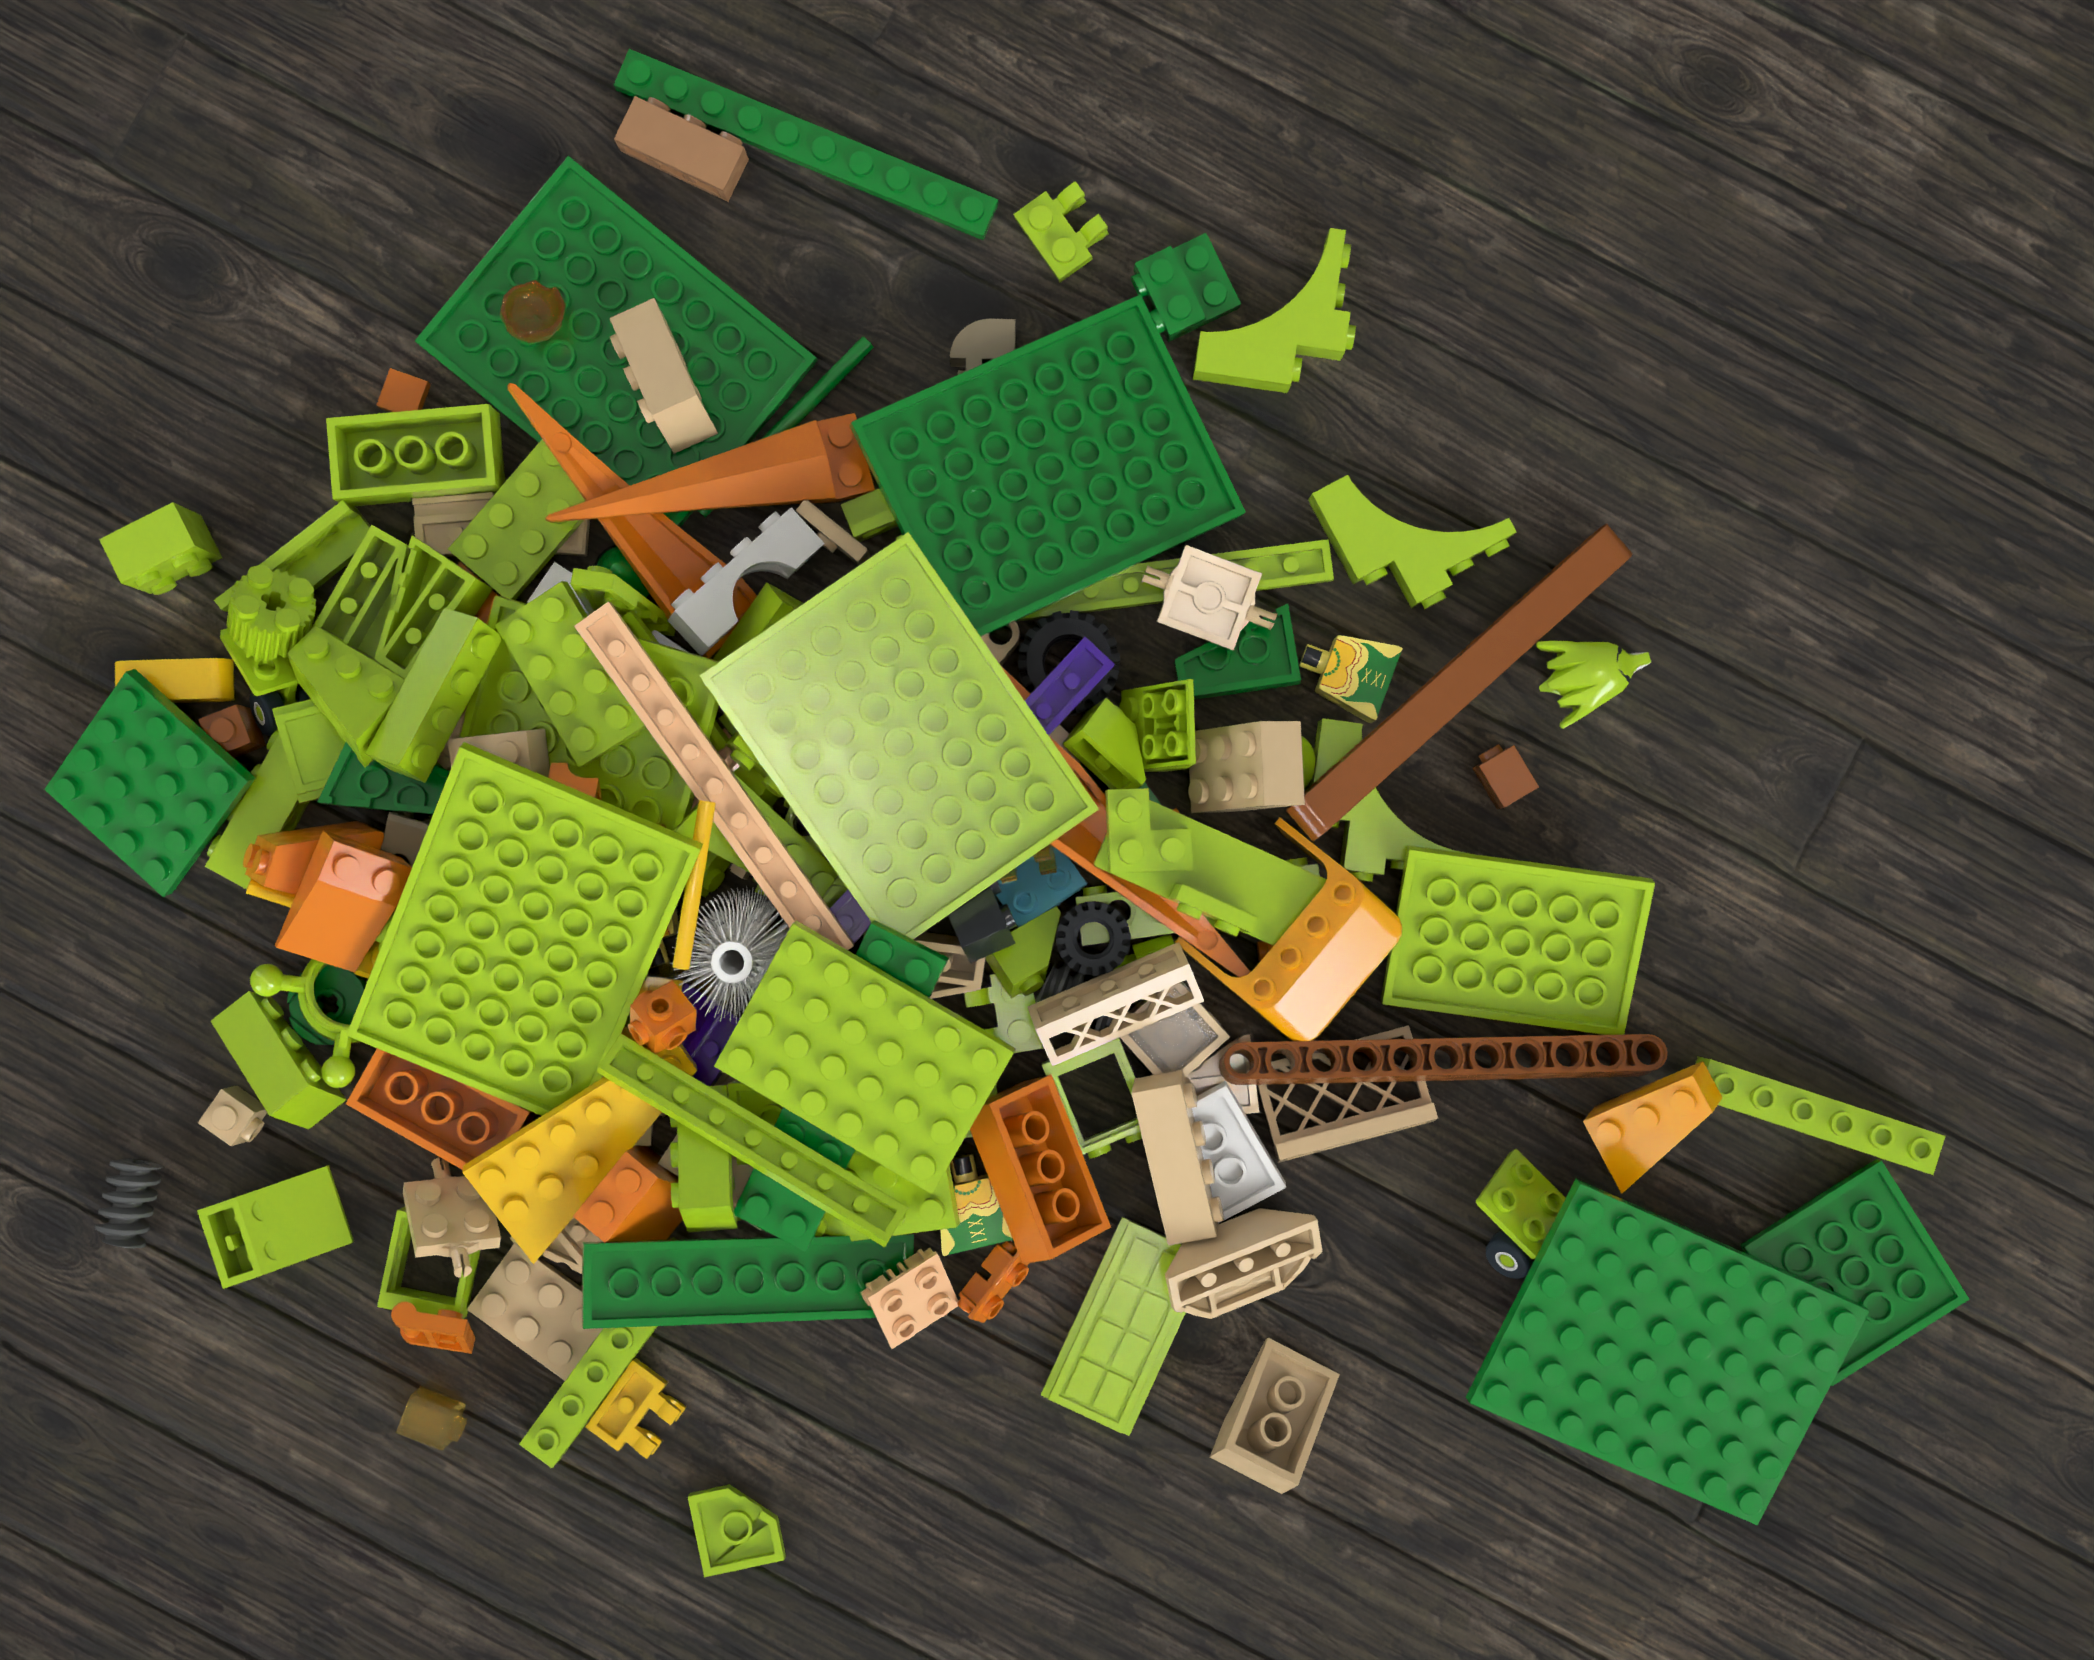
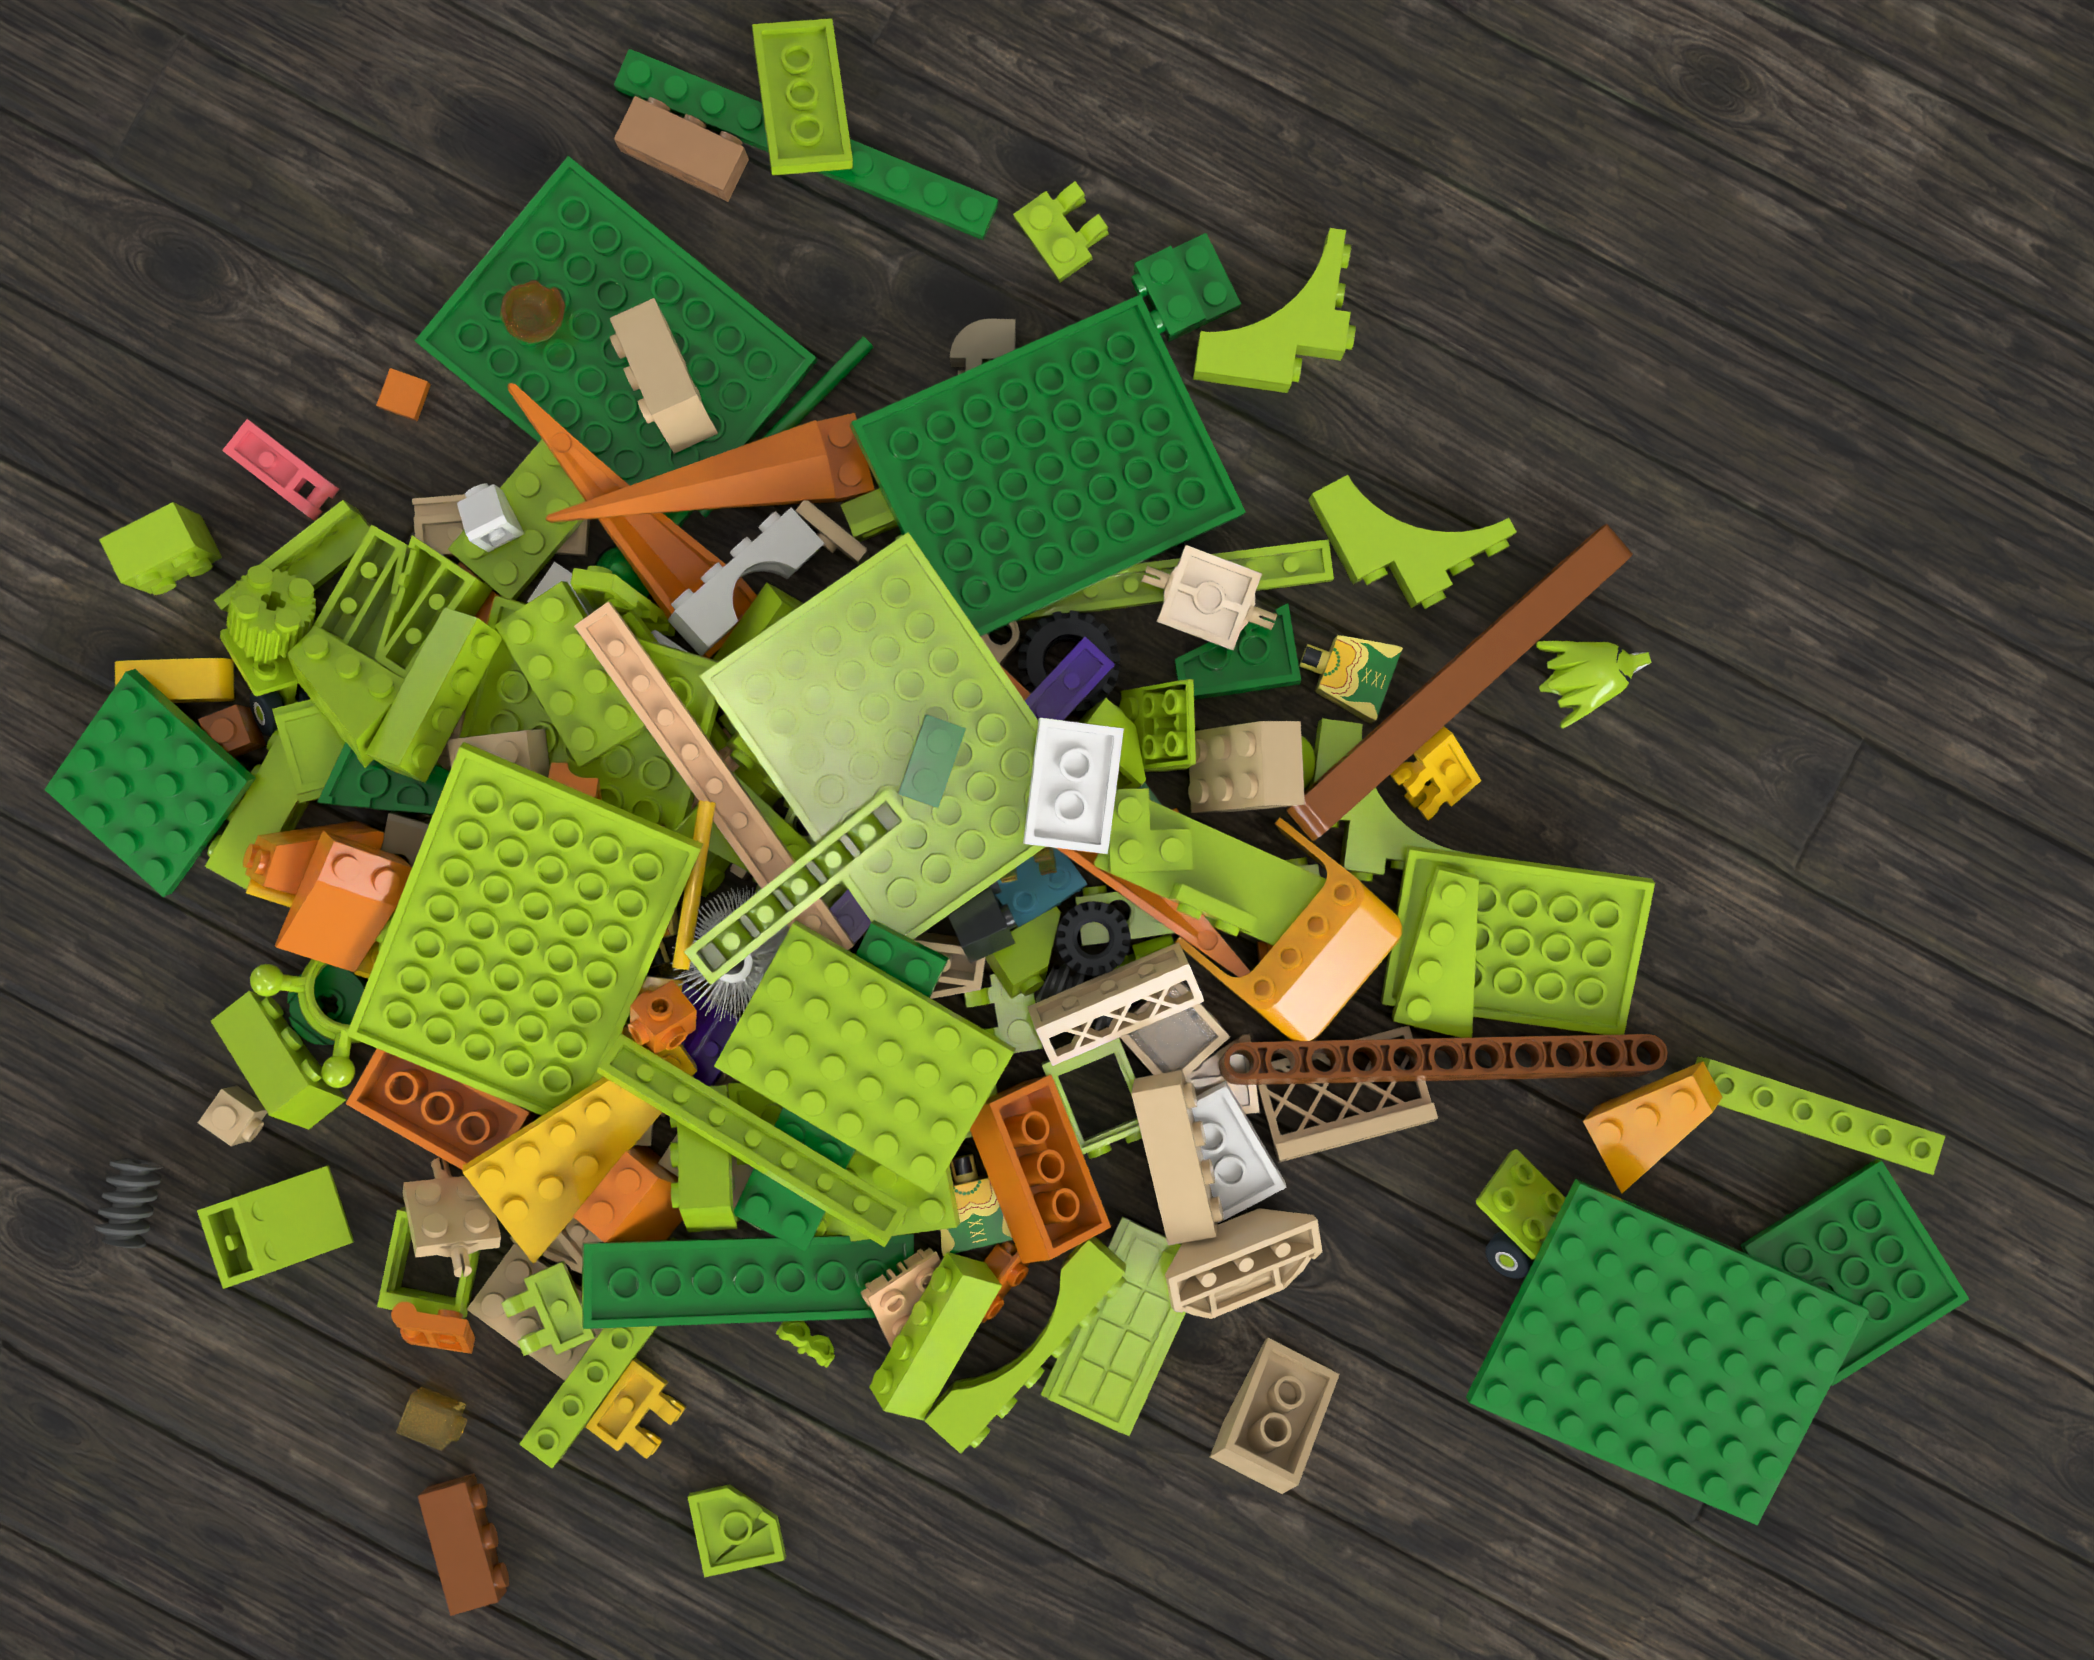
(279, 468): none -> coral plate
(415, 454): lime brick -> none
(463, 1544): none -> dark orange brick
(488, 517): none -> white slope
(558, 1307): none -> lime plate
(798, 887): none -> lime brick
(802, 96): none -> lime plate
(815, 1346): none -> lime piece
(931, 761): none -> plate
(935, 1336): none -> lime brick
(972, 1403): none -> lime arch
(1073, 785): none -> white plate
(1441, 965): none -> lime wing
(1447, 768): none -> yellow plate
(1504, 775): dark orange brick -> none

